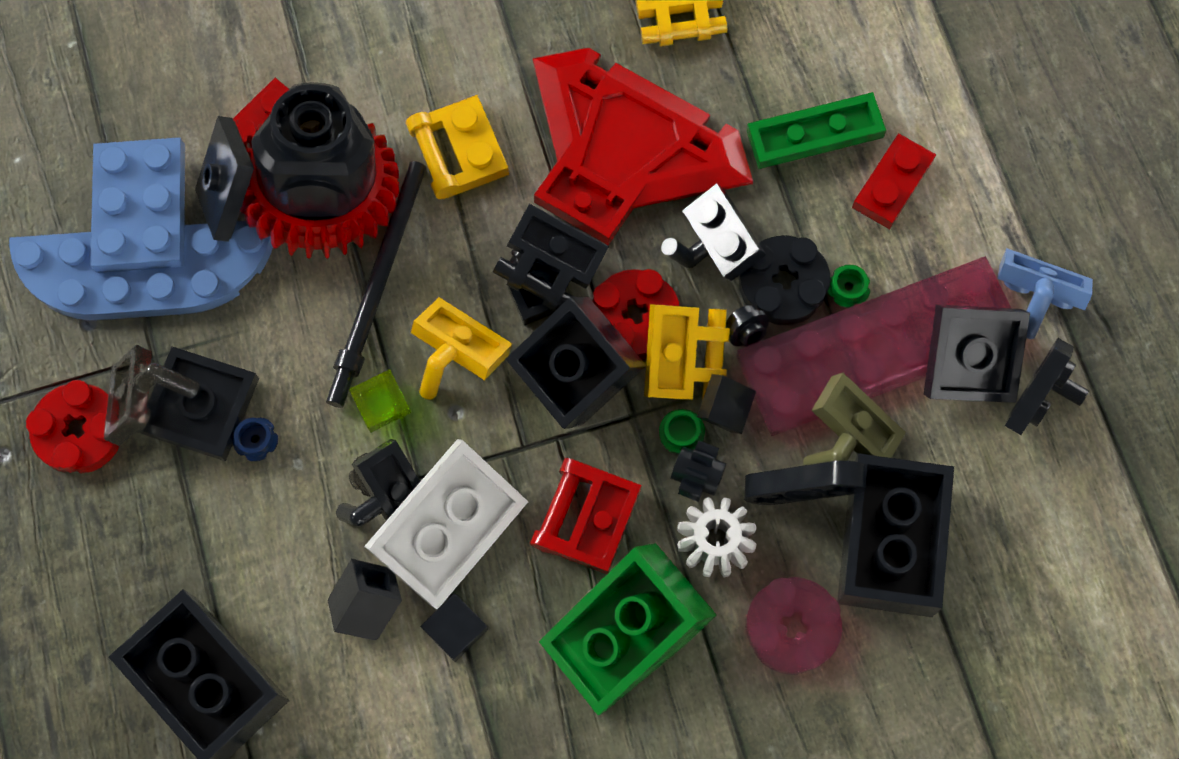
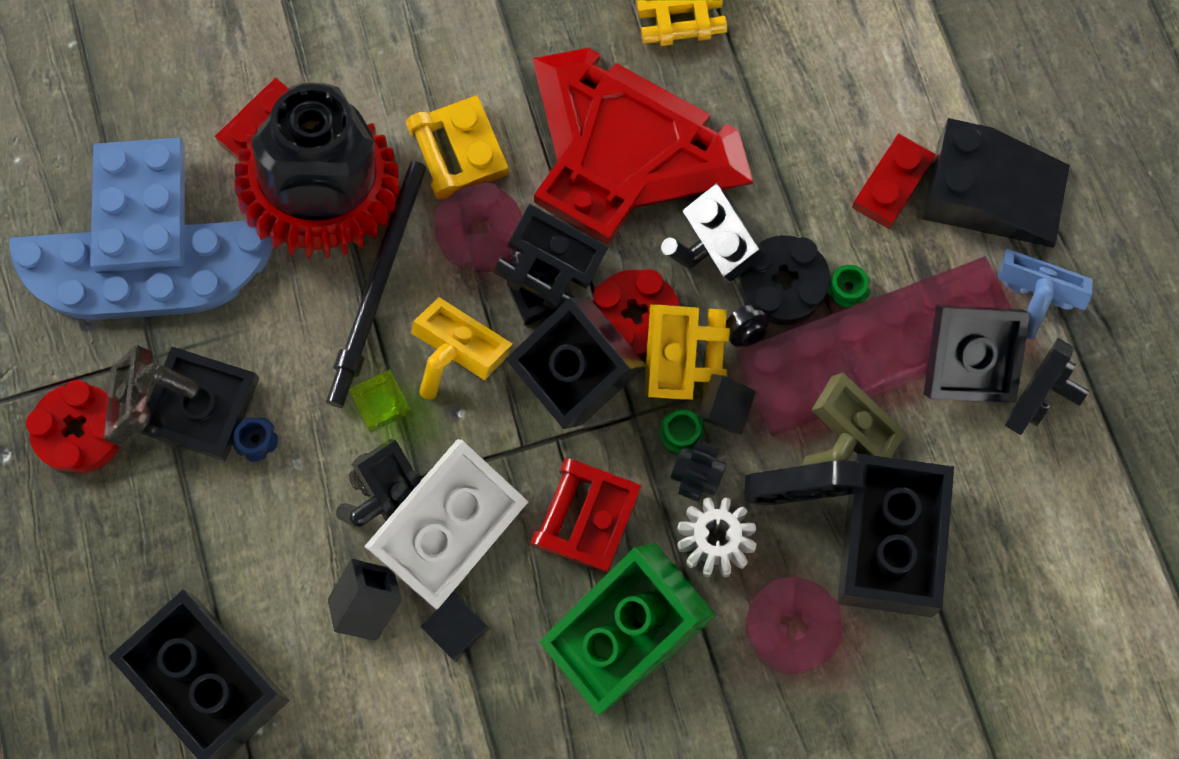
(224, 178): black plate -> none
(456, 217): none -> clear pink plate
(816, 130): green plate -> none
(995, 185): none -> black slope

